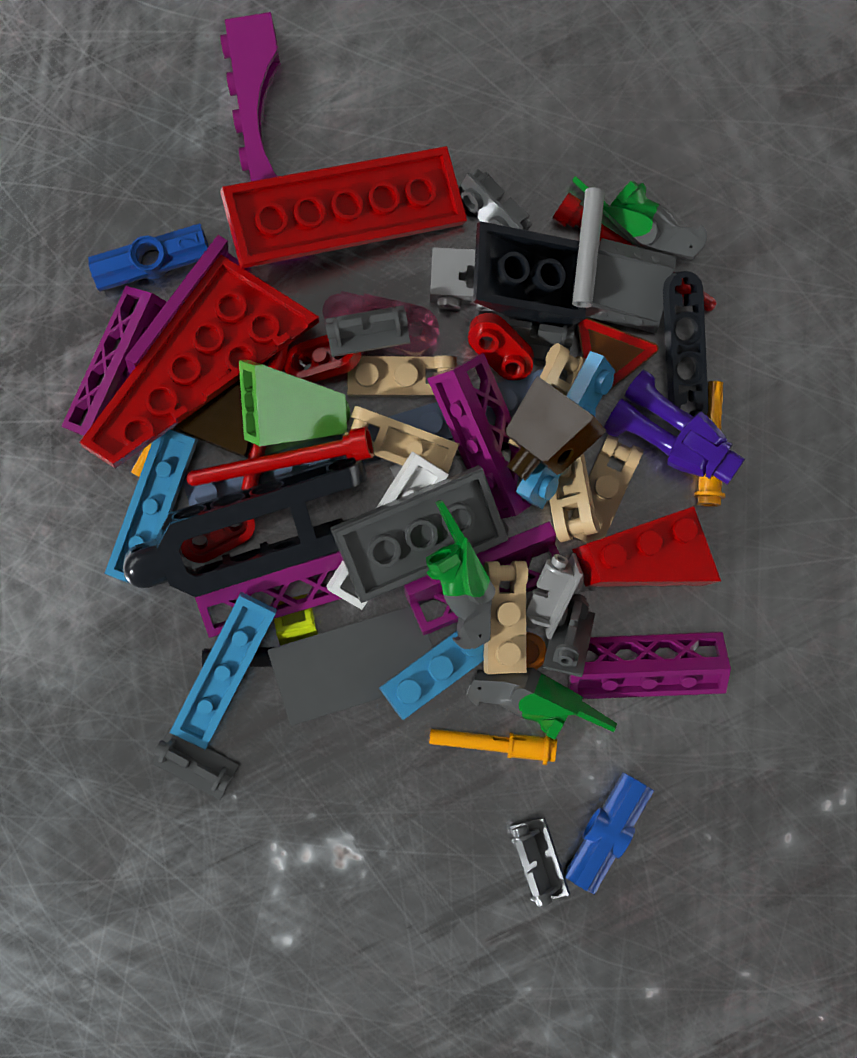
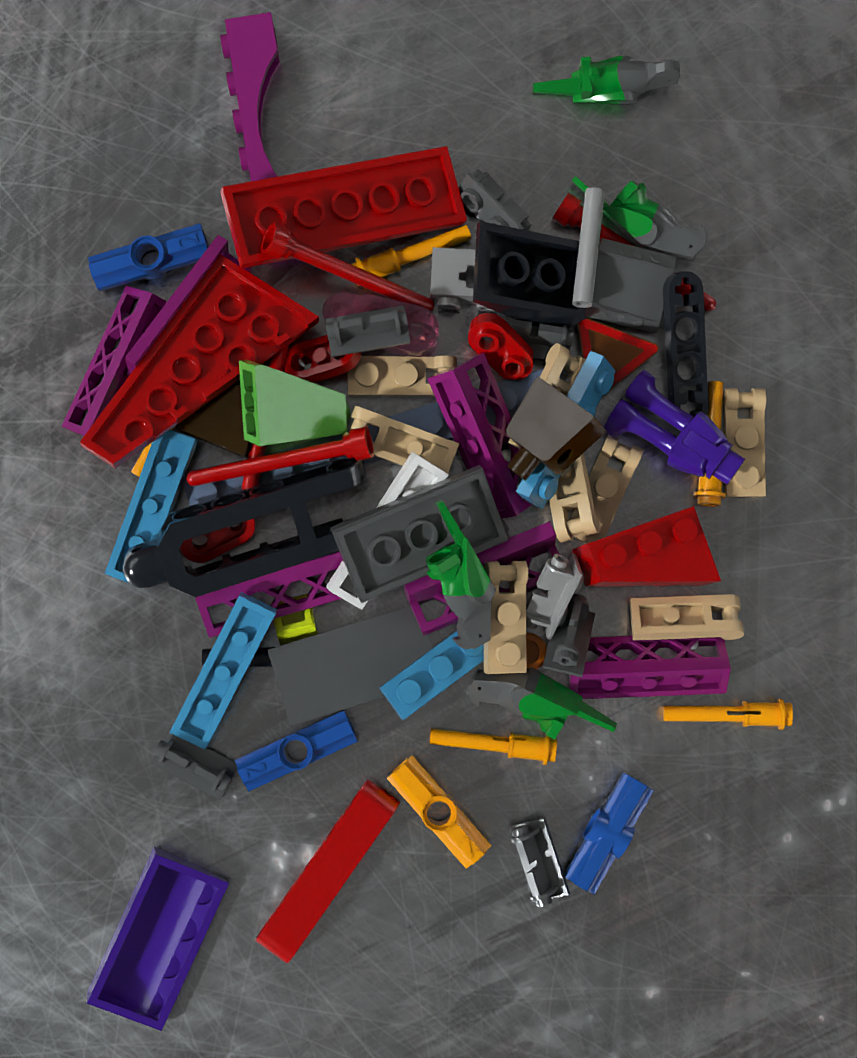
(156, 939): none -> dark purple slope
(273, 761): none -> blue piece
(280, 243): none -> red piece
(327, 871): none -> red beam
(390, 260): none -> light orange pin
(456, 830): none -> light orange piece
(612, 80): none -> animal
(685, 617): none -> tan plate
(747, 441): none -> tan plate
(769, 713): none -> light orange pin

